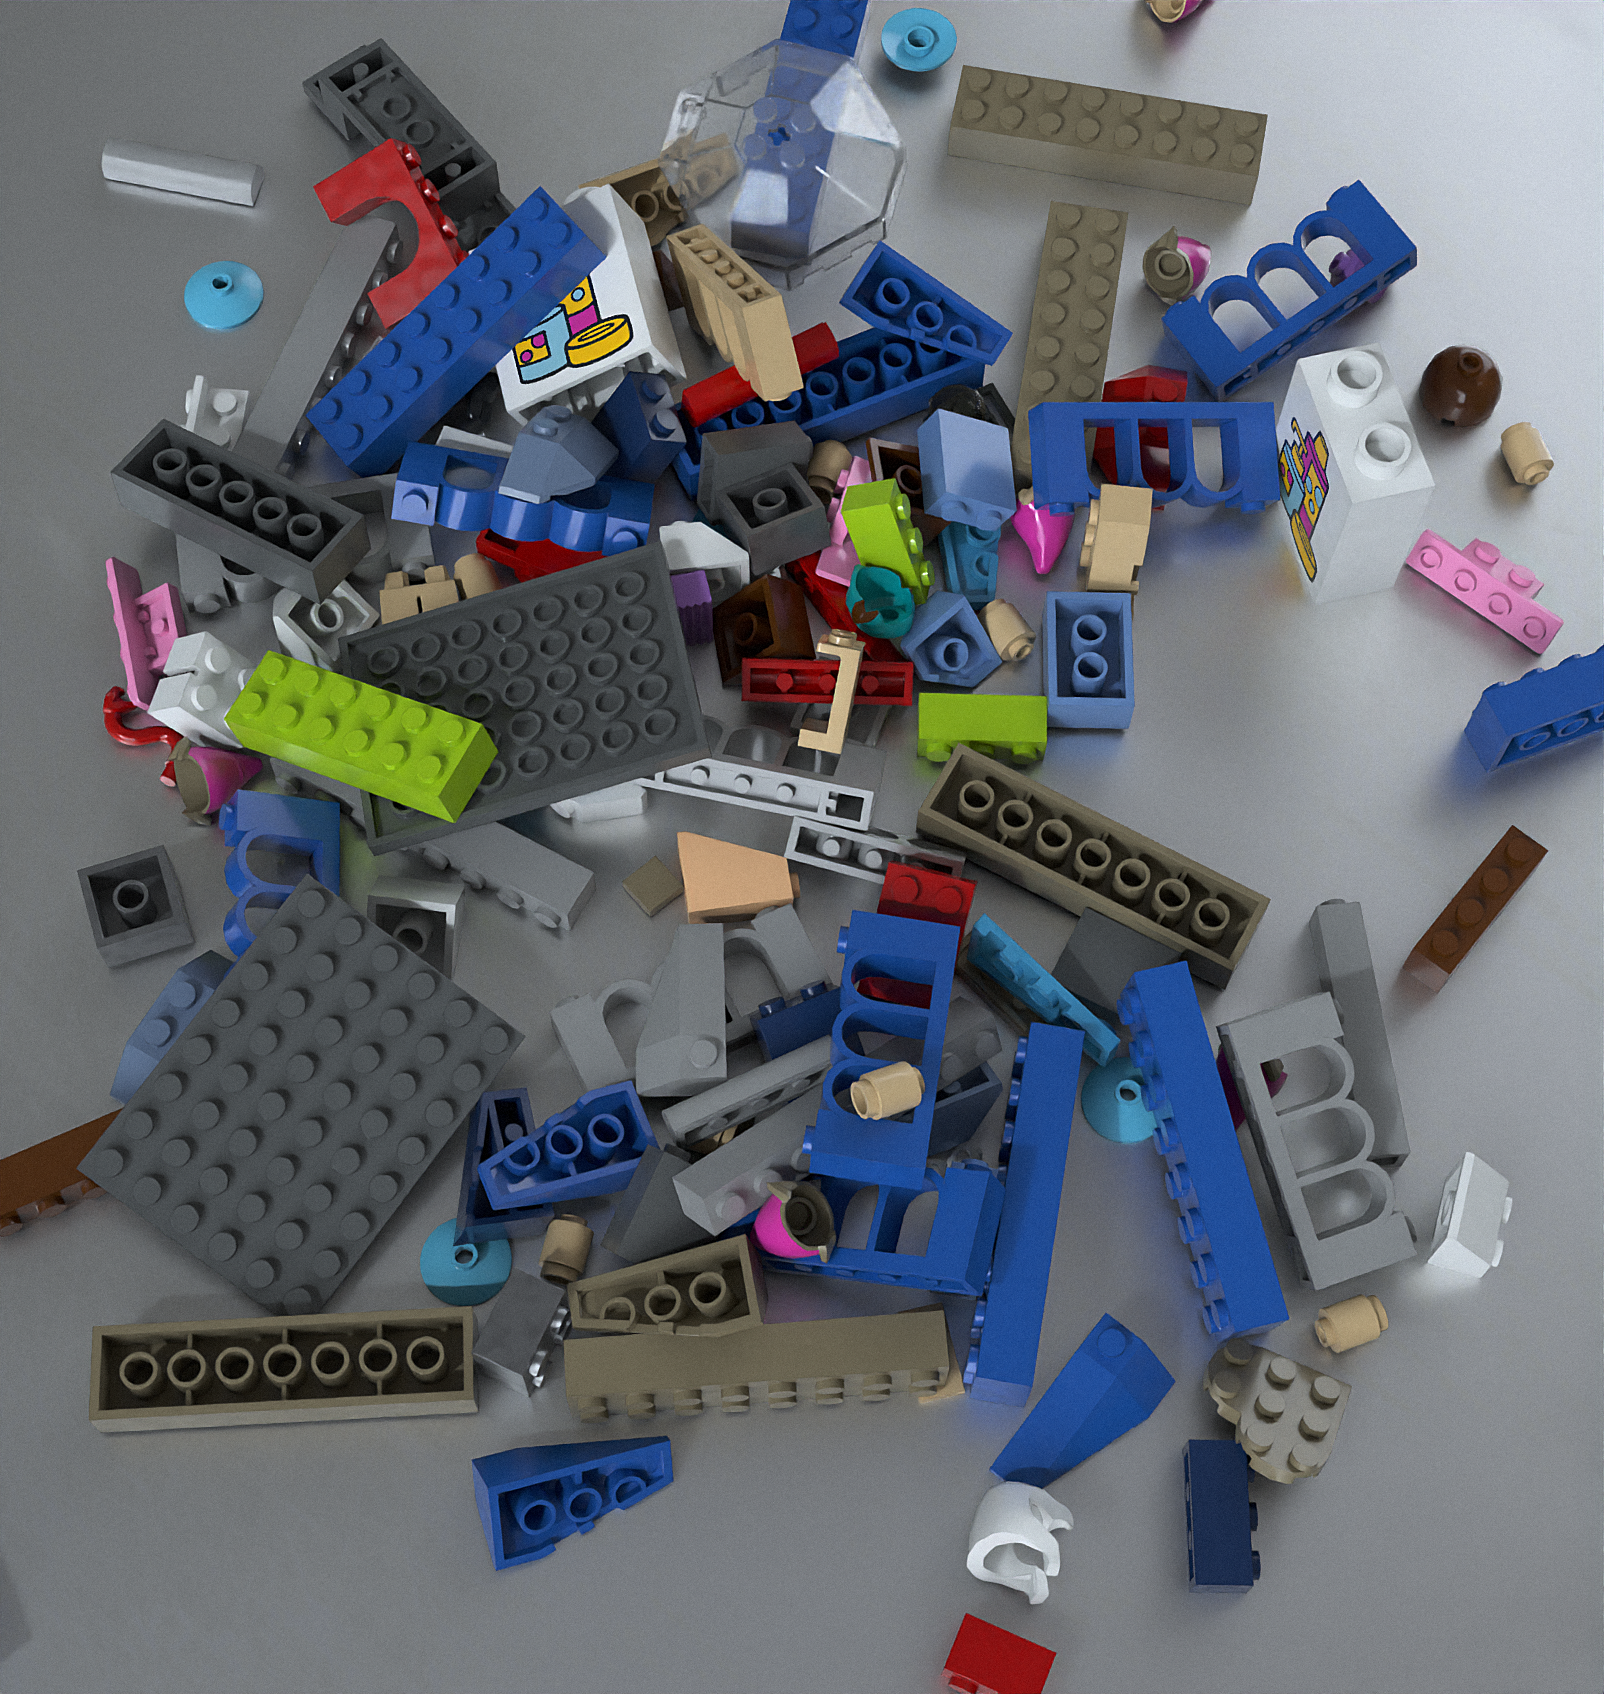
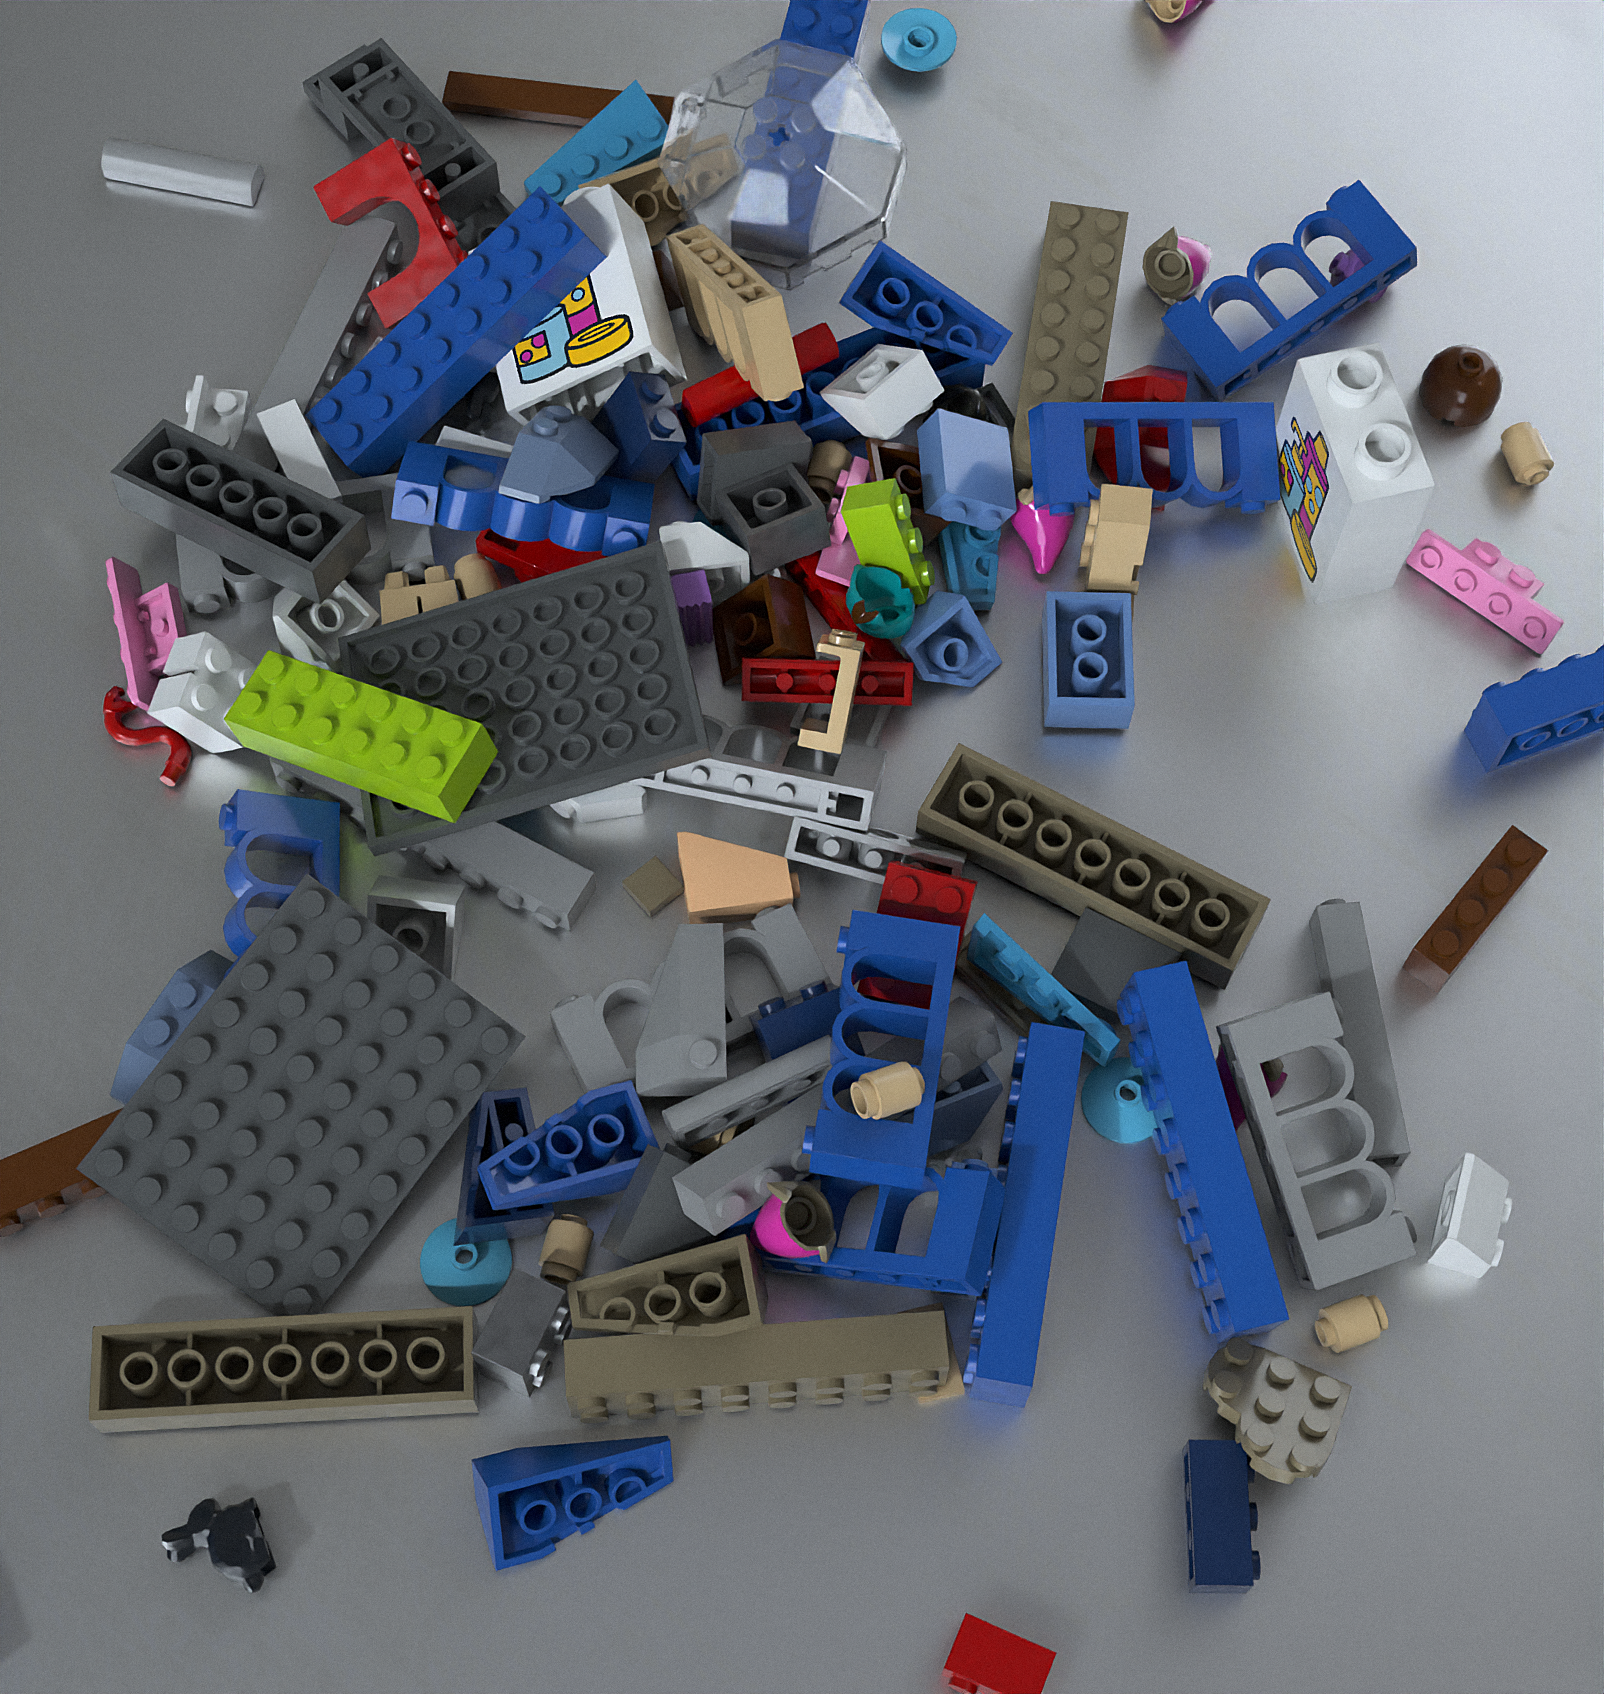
(135, 906): flat silver brick -> none
(209, 777): hat -> none
(226, 306): medium azure dish -> none
(232, 1540): none -> black animal
(297, 449): none -> white tile
(534, 99): none -> reddish brown tile
(615, 139): none -> dark azure wing
(884, 390): none -> white slope
(989, 724): lime brick -> none
(1007, 630): tan brick -> none
(1012, 1515): white piece -> none
(1095, 1399): blue wedge -> none
(1107, 135): dark tan brick -> none

